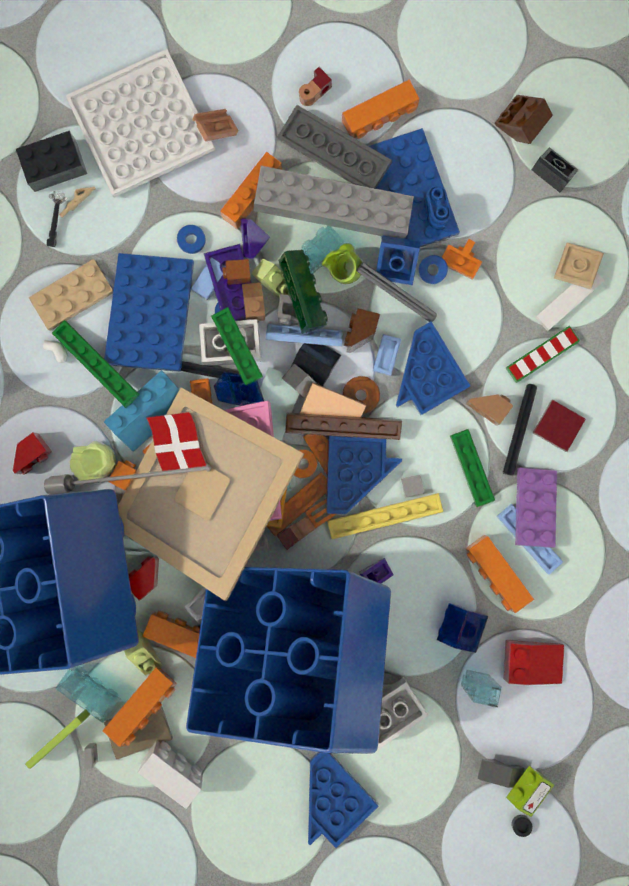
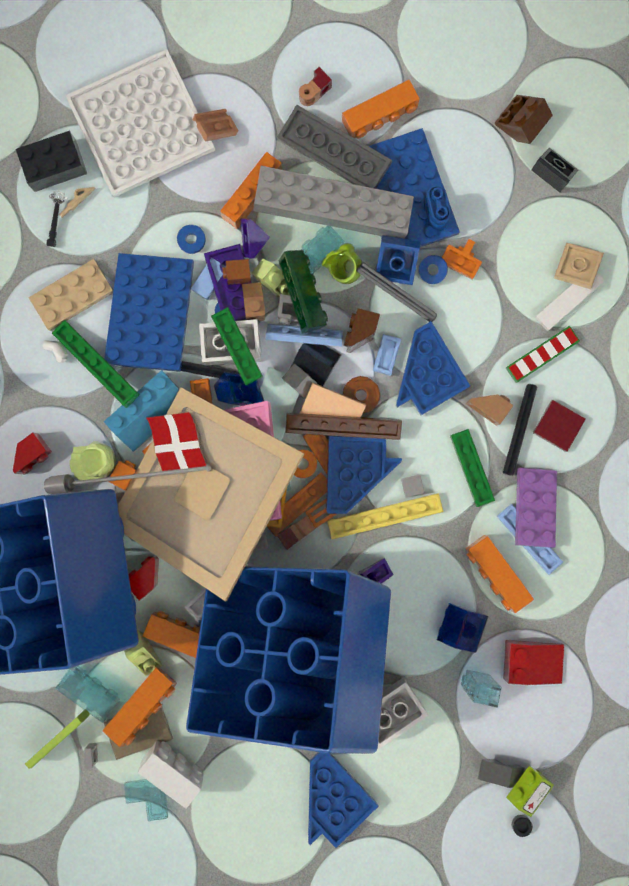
(146, 792): none -> clear light blue tile

